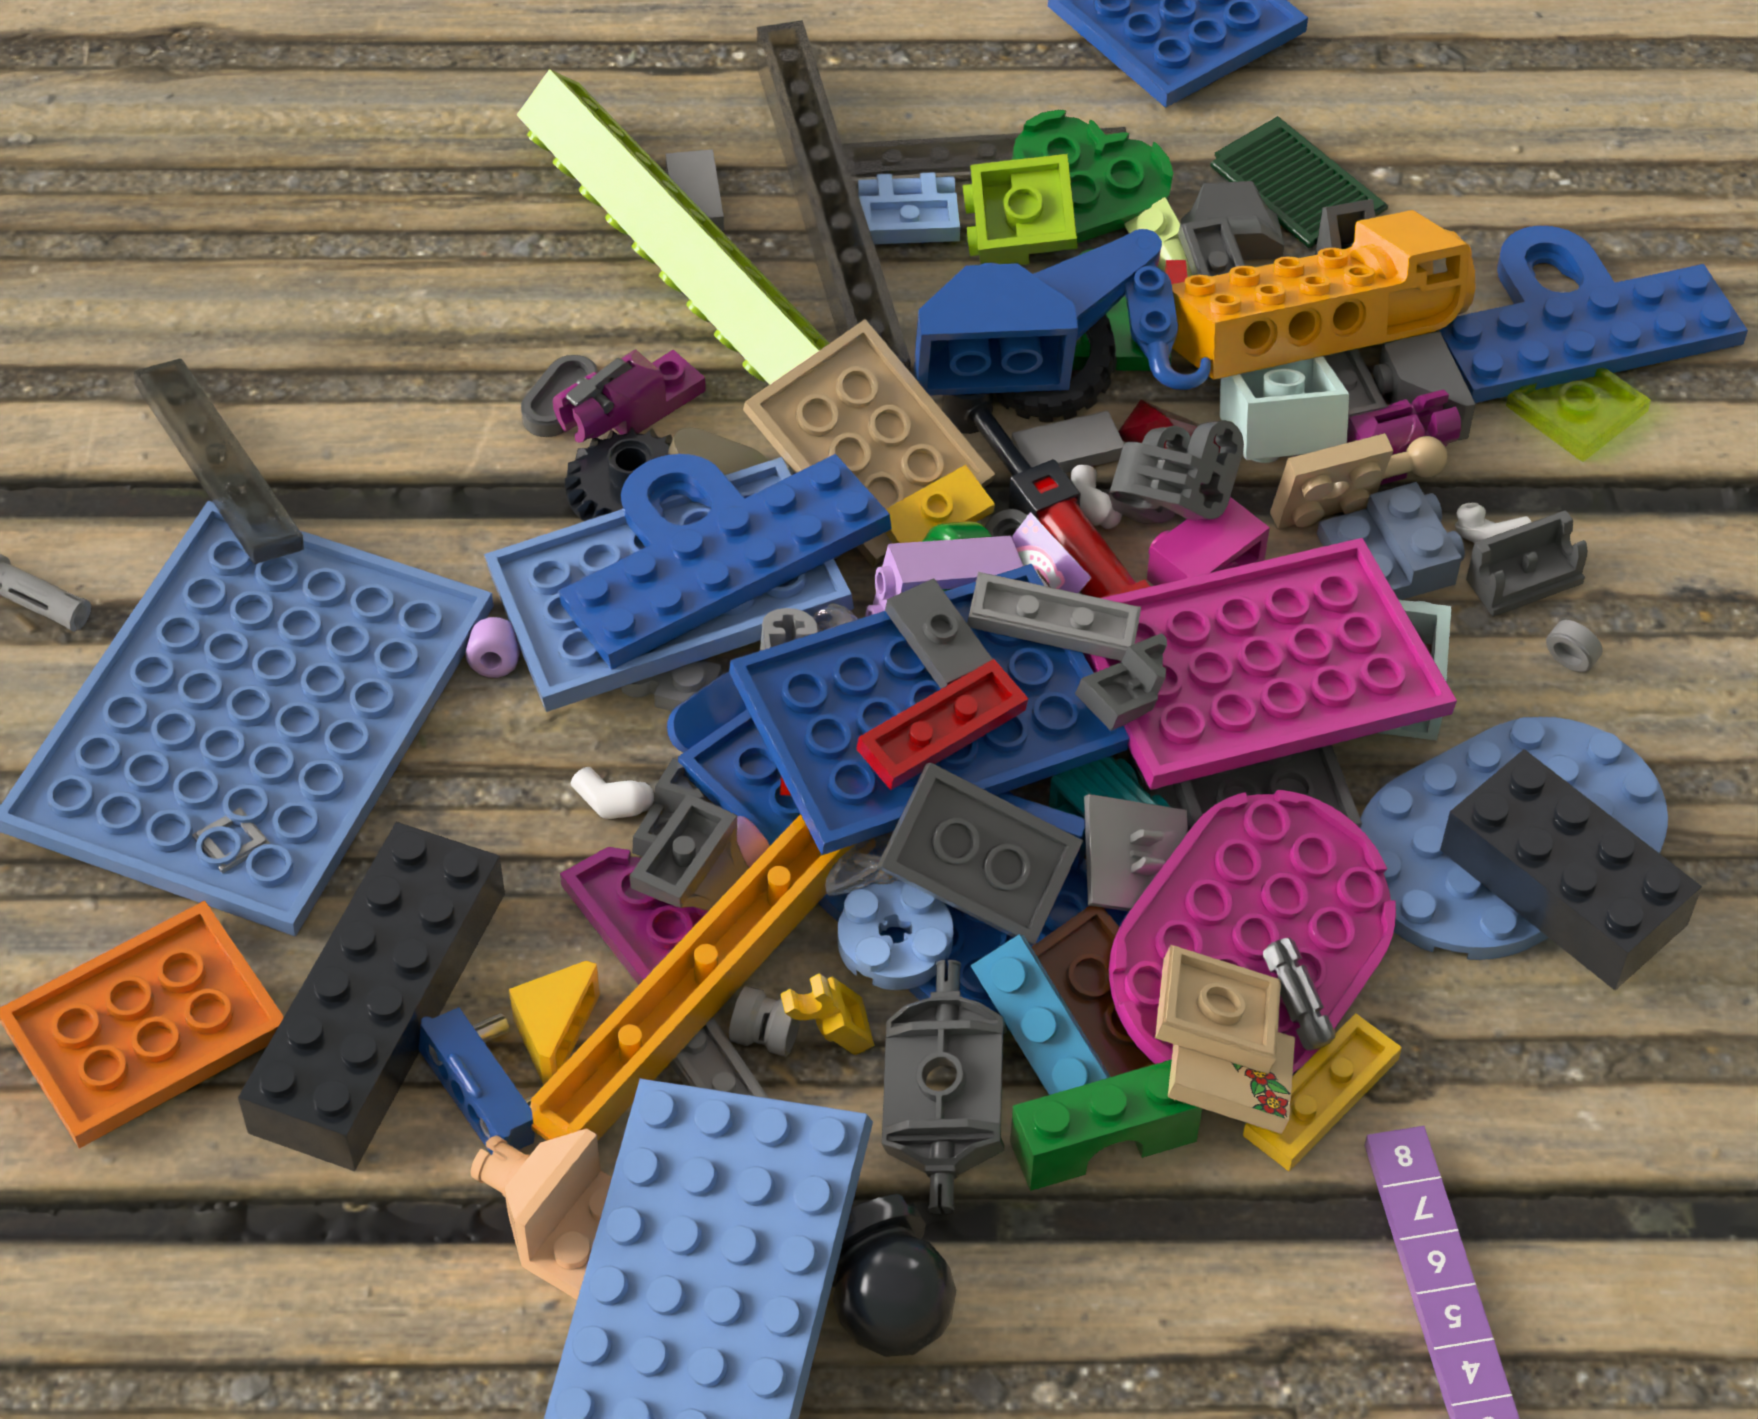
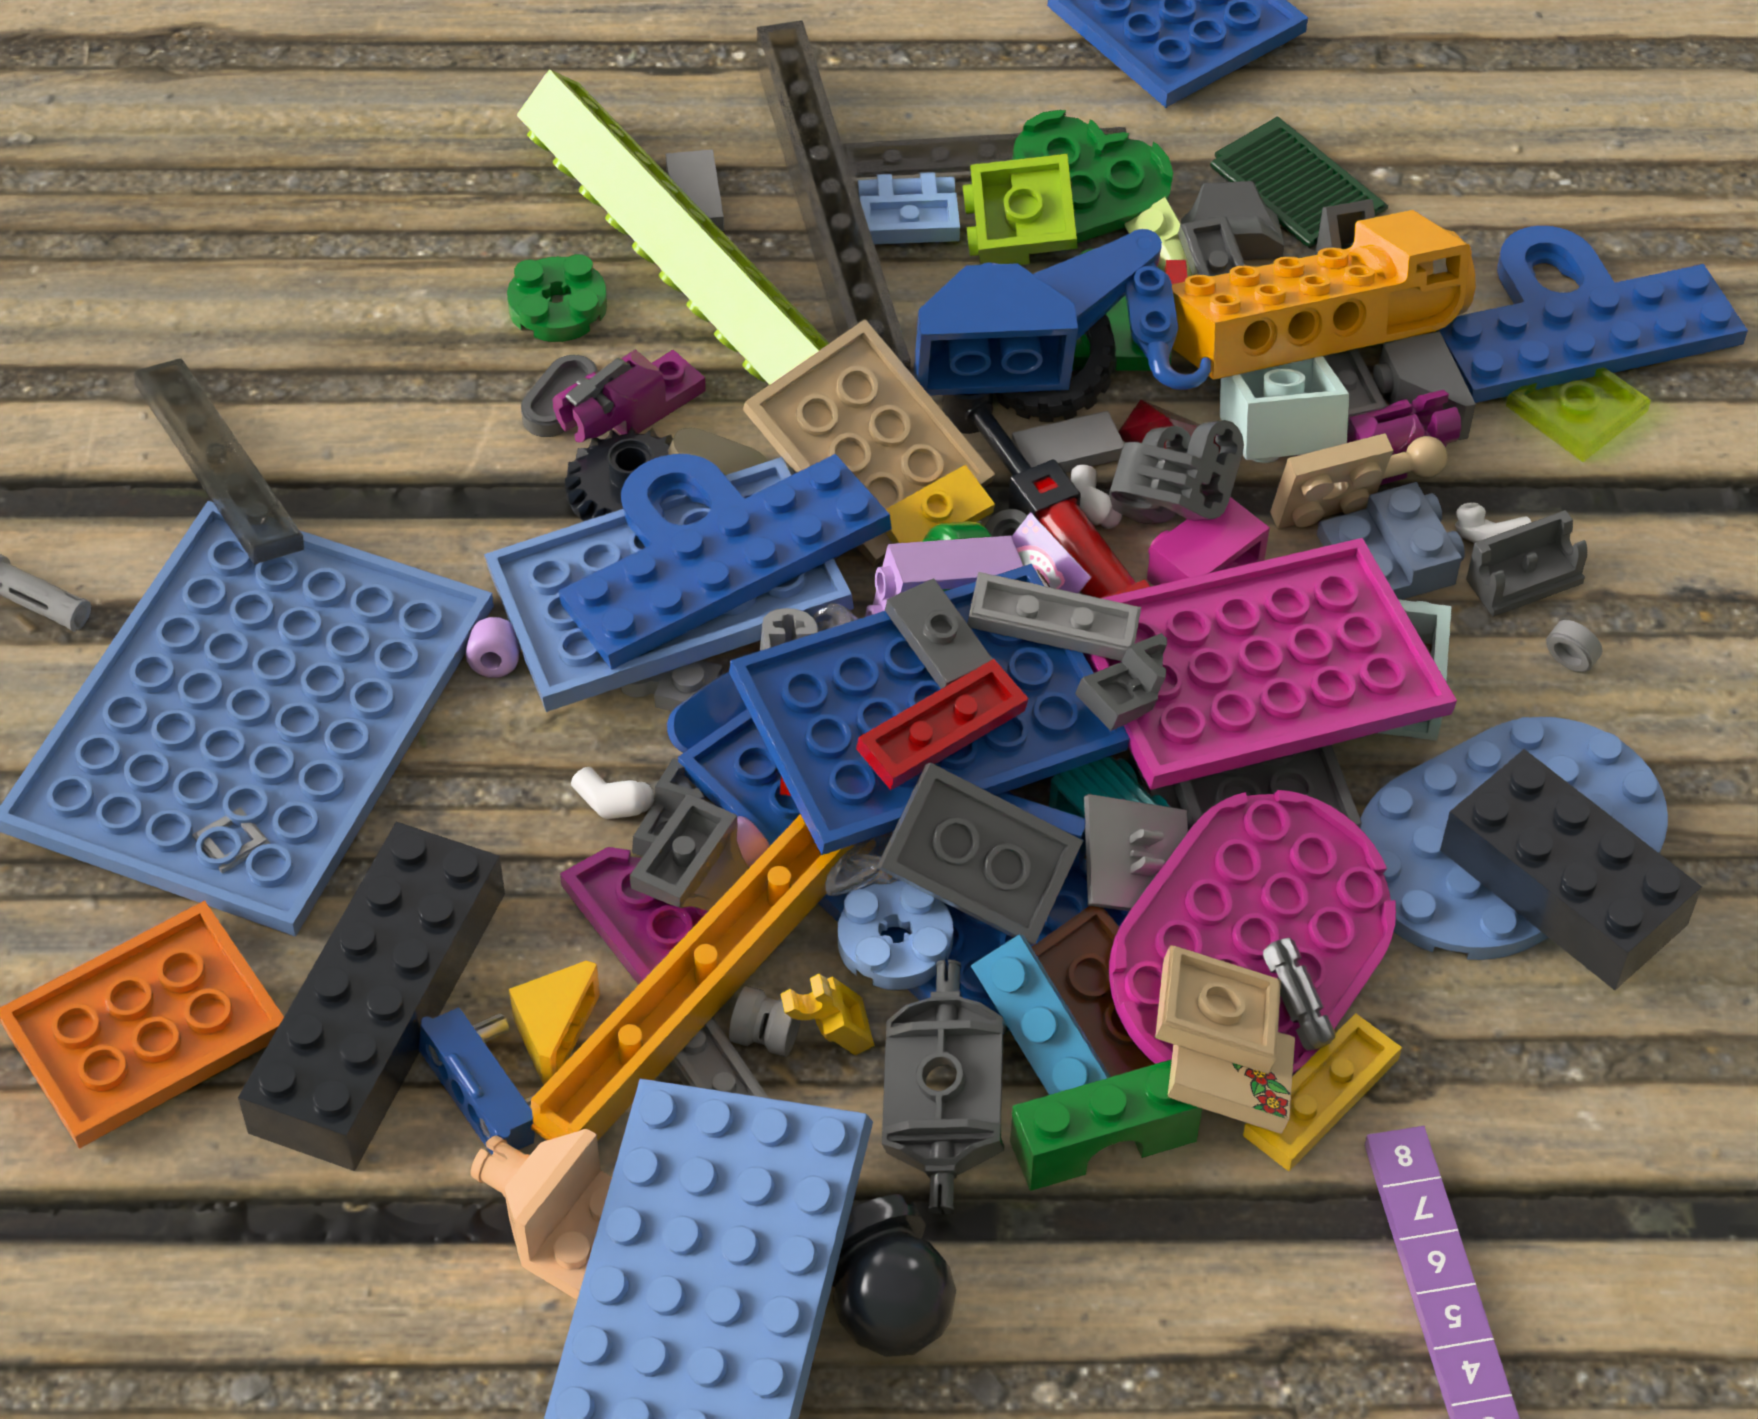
(569, 276): none -> green plate

